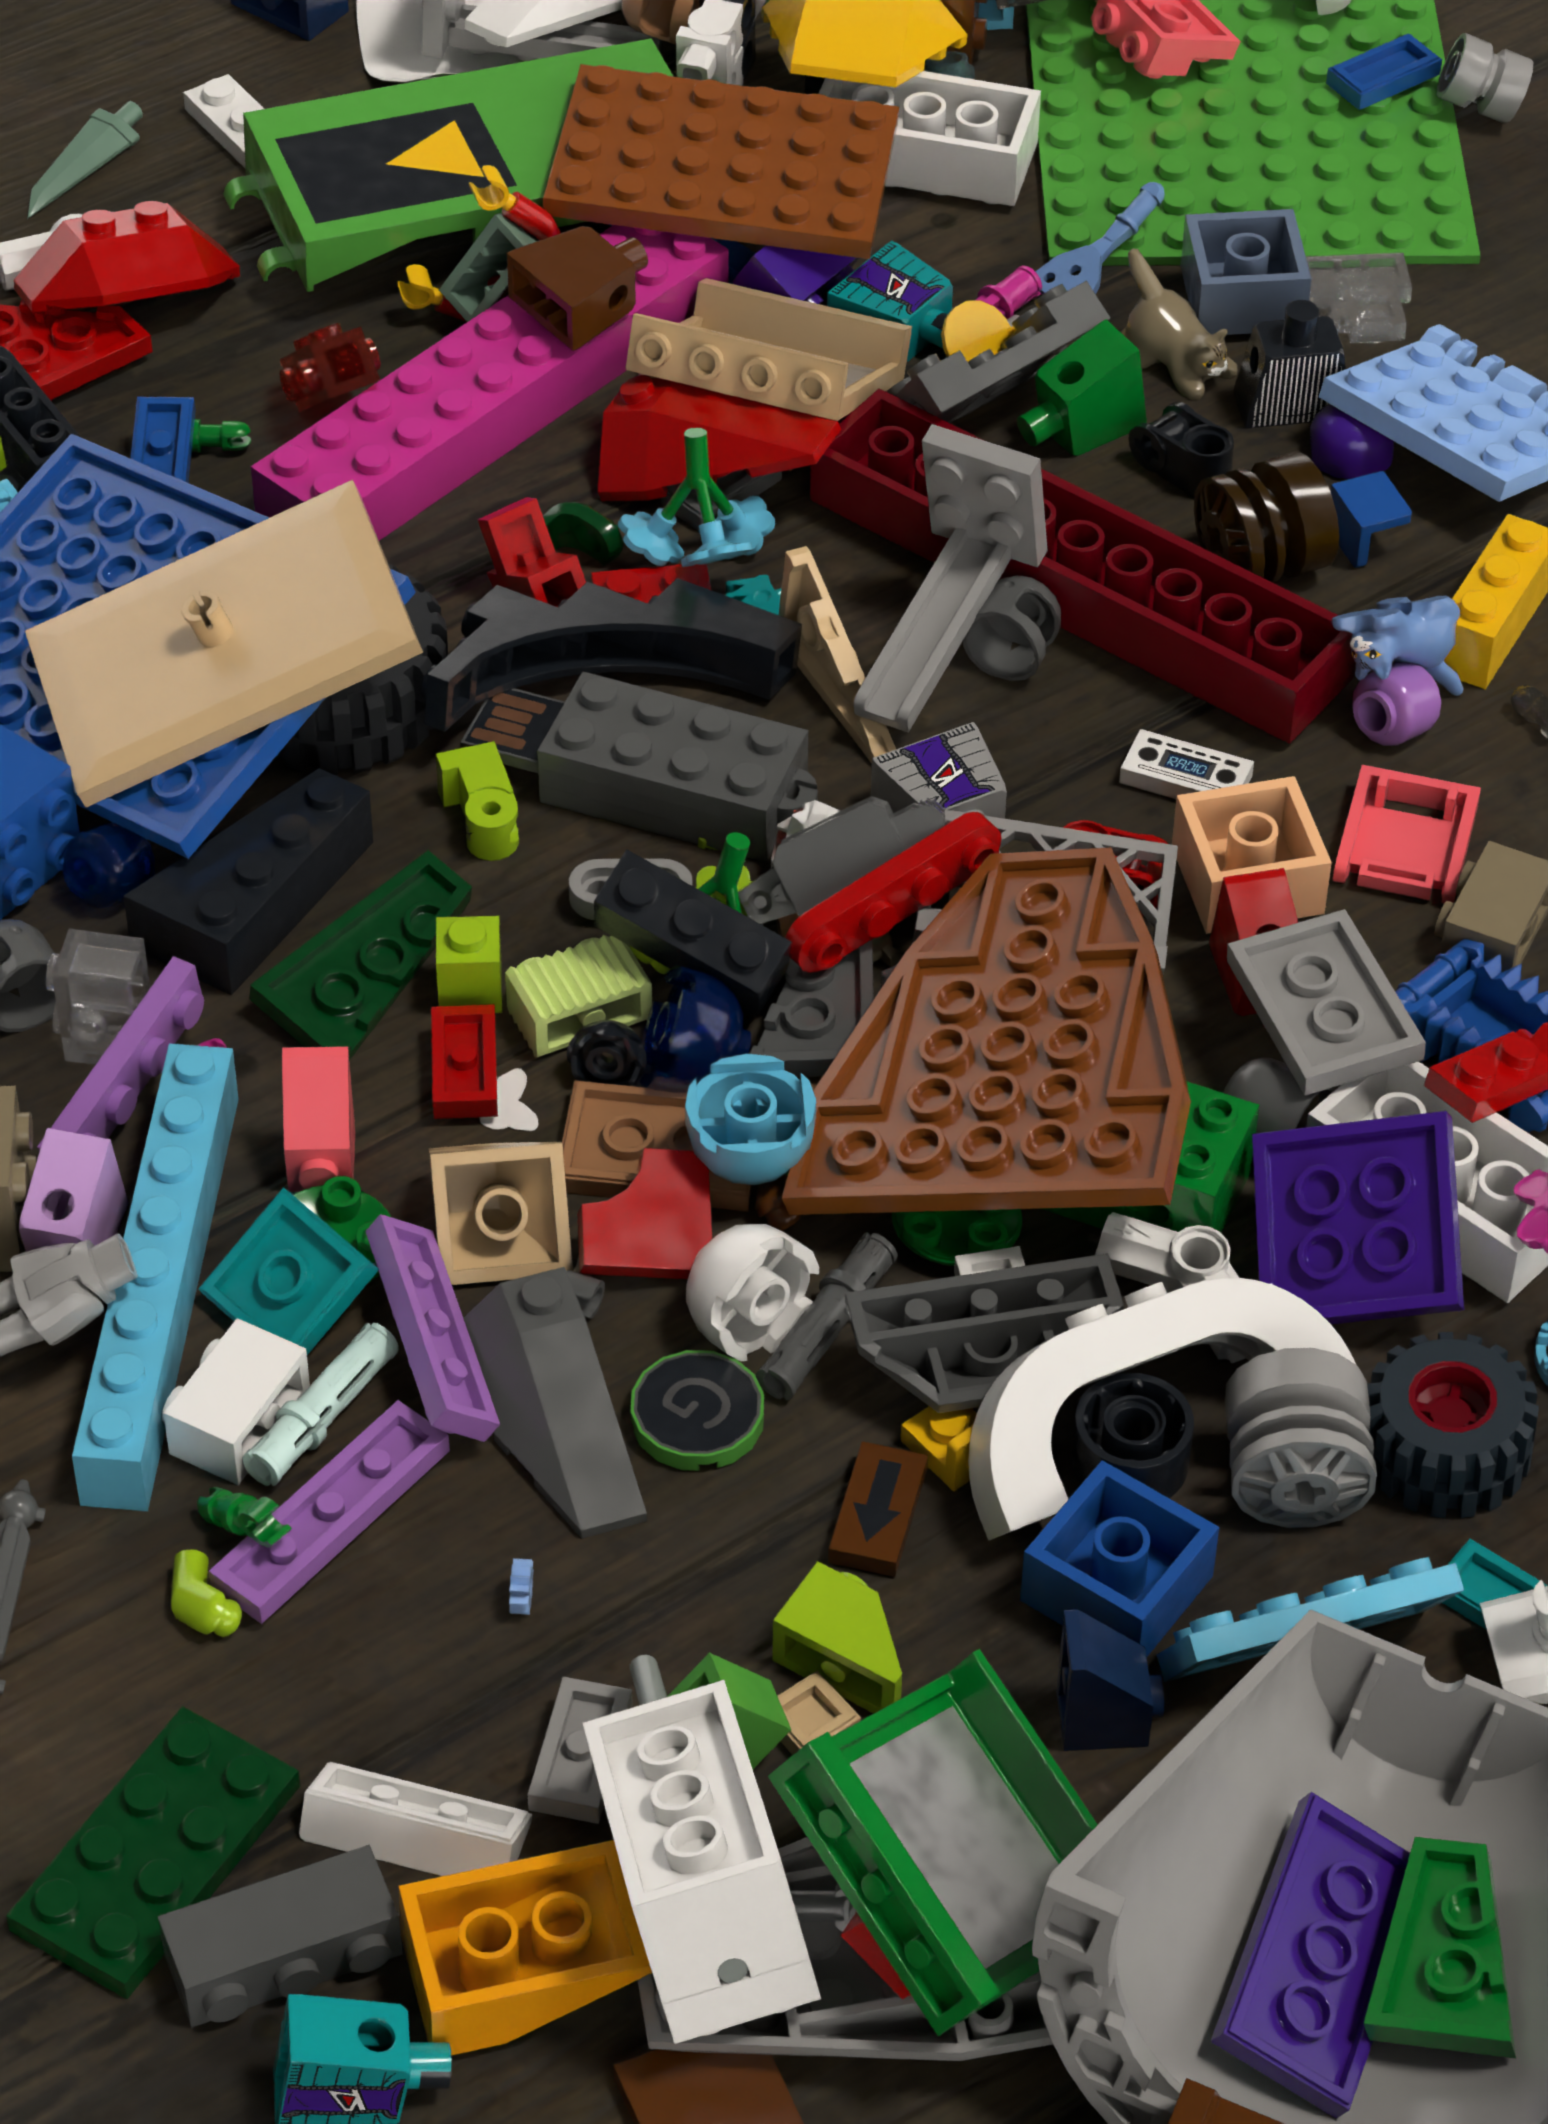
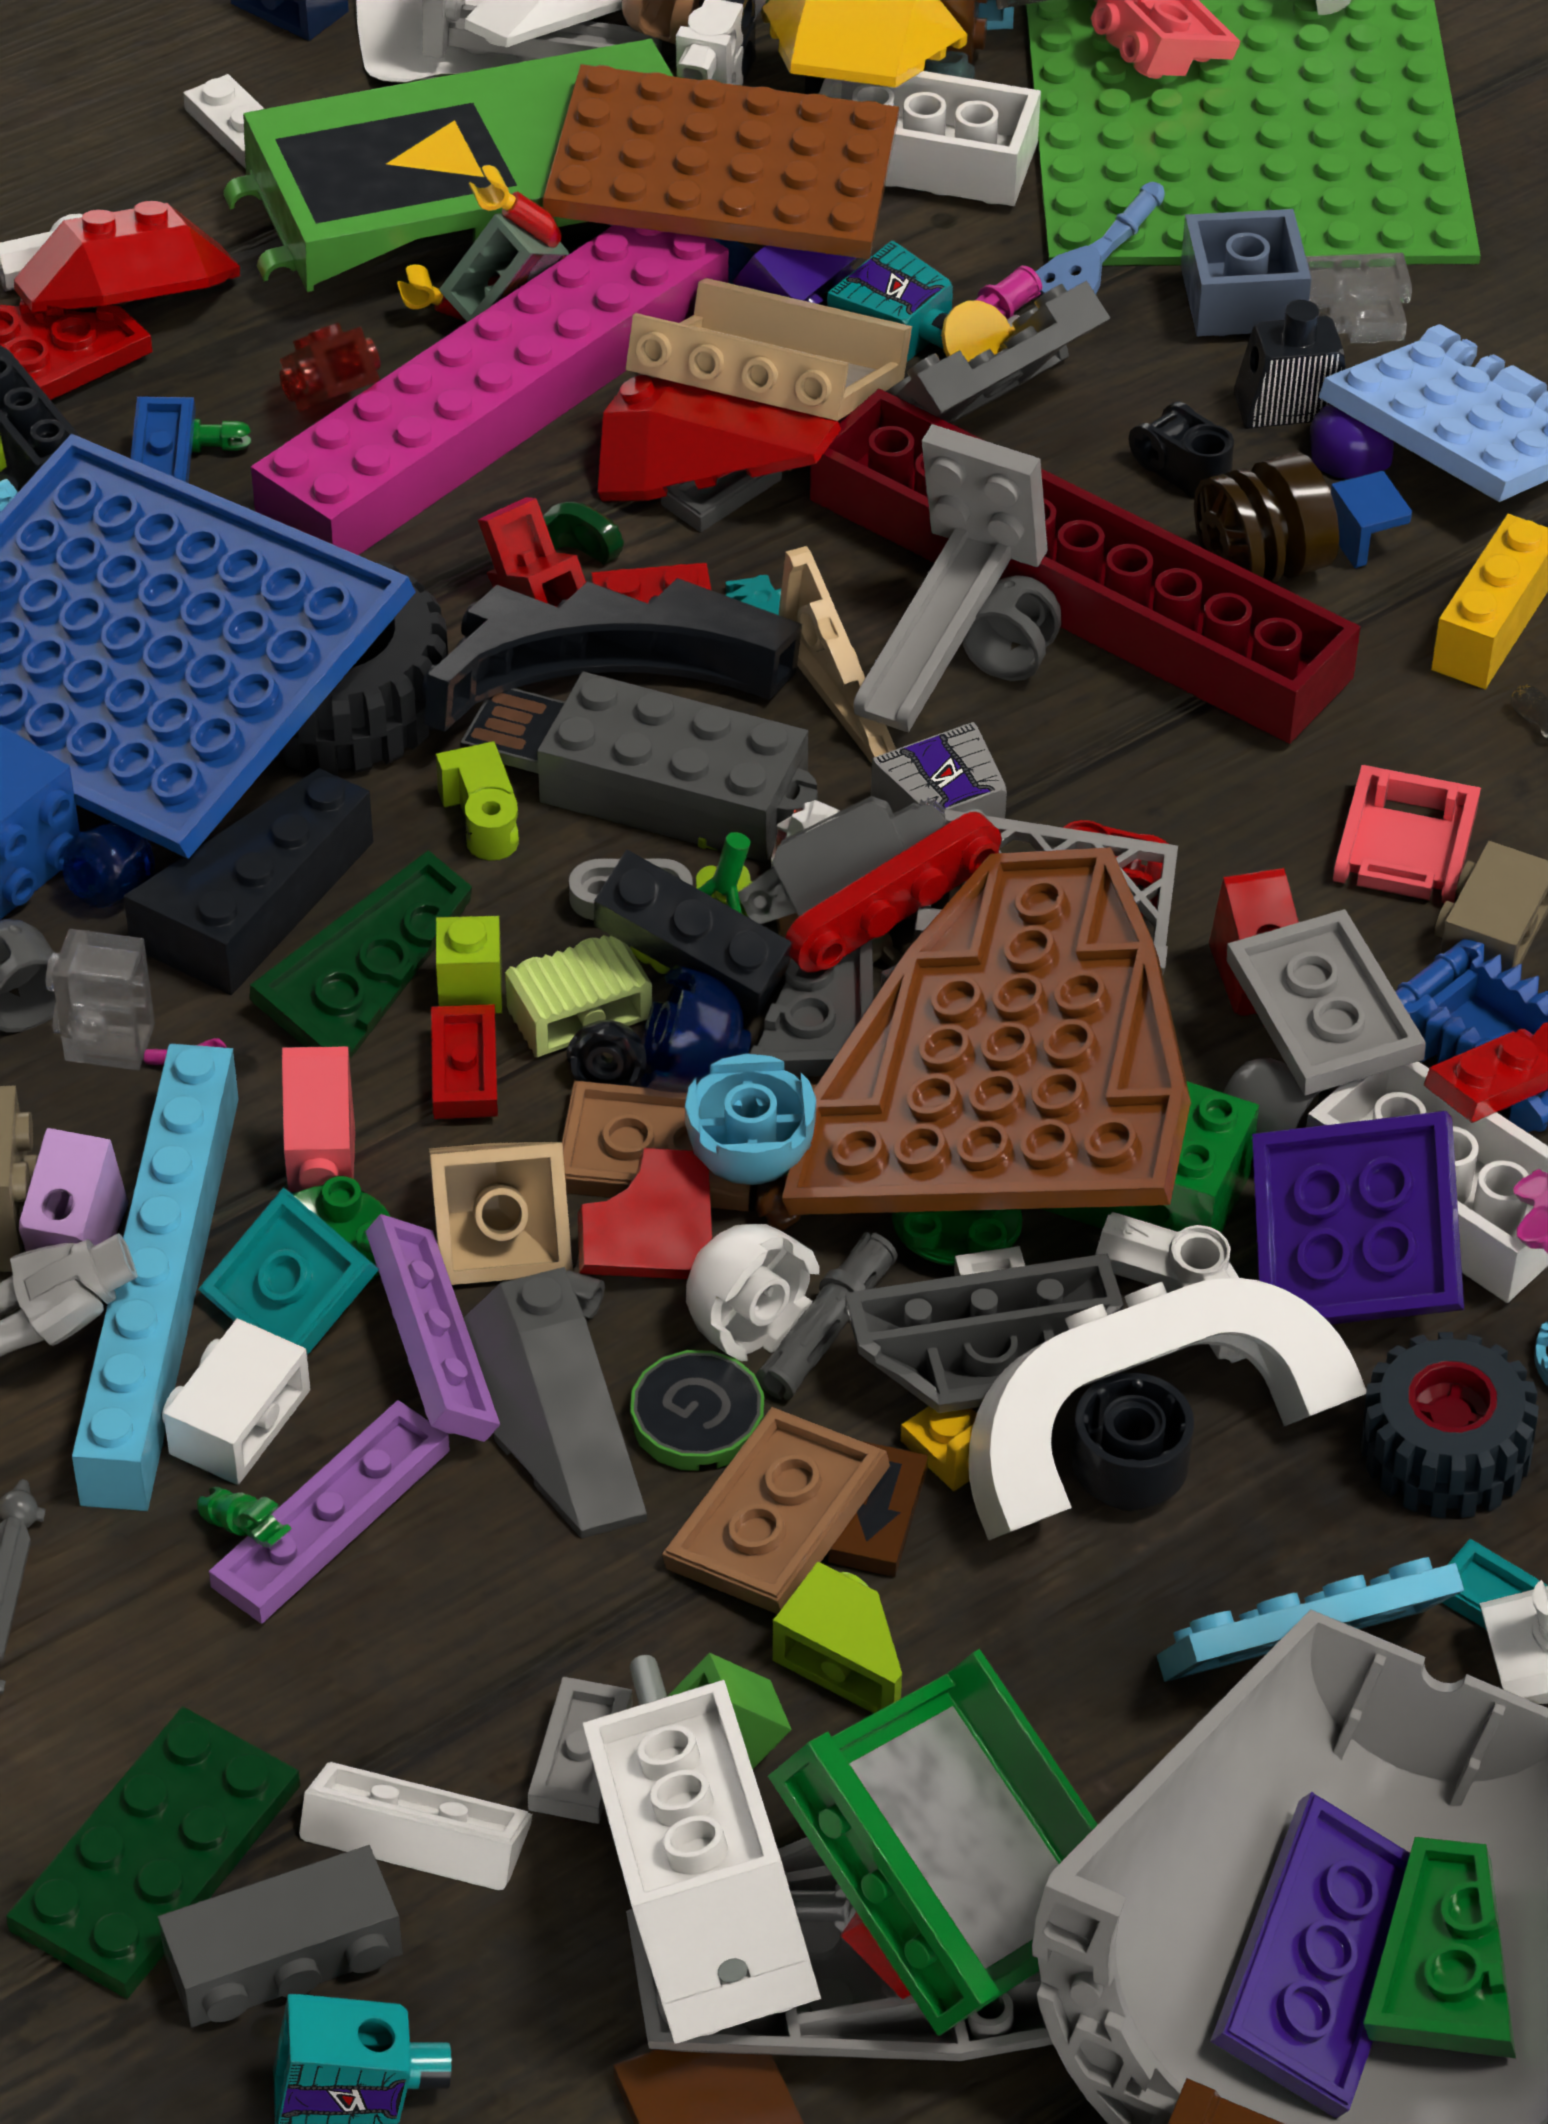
(93, 147): sand green bar -> none
(135, 1054): medium lavender plate -> none
(198, 1602): lime arm -> none
(221, 643): tan piece -> none
(304, 1422): light aqua pin -> none
(510, 1110): white sticker -> none
(518, 1944): light orange slope -> none
(521, 1586): light blue piece -> none
(576, 282): reddish brown torso -> none
(733, 533): medium azure plant -> none
(776, 1510): none -> medium nougat tile
(813, 1710): tan tile -> none
(1087, 393): green torso -> none
(1104, 1687): dark blue slope -> none
(1120, 1557): blue brick -> none
(1170, 333): dark tan animal -> none
(1180, 767): white tile -> none
(1250, 832): light nougat brick -> none
(1299, 1437): light grey wheel -> none
(1384, 71): blue tile -> none
(1397, 706): medium lavender head -> none
(1404, 632): medium blue animal -> none
(1485, 78): light grey wheel -> none

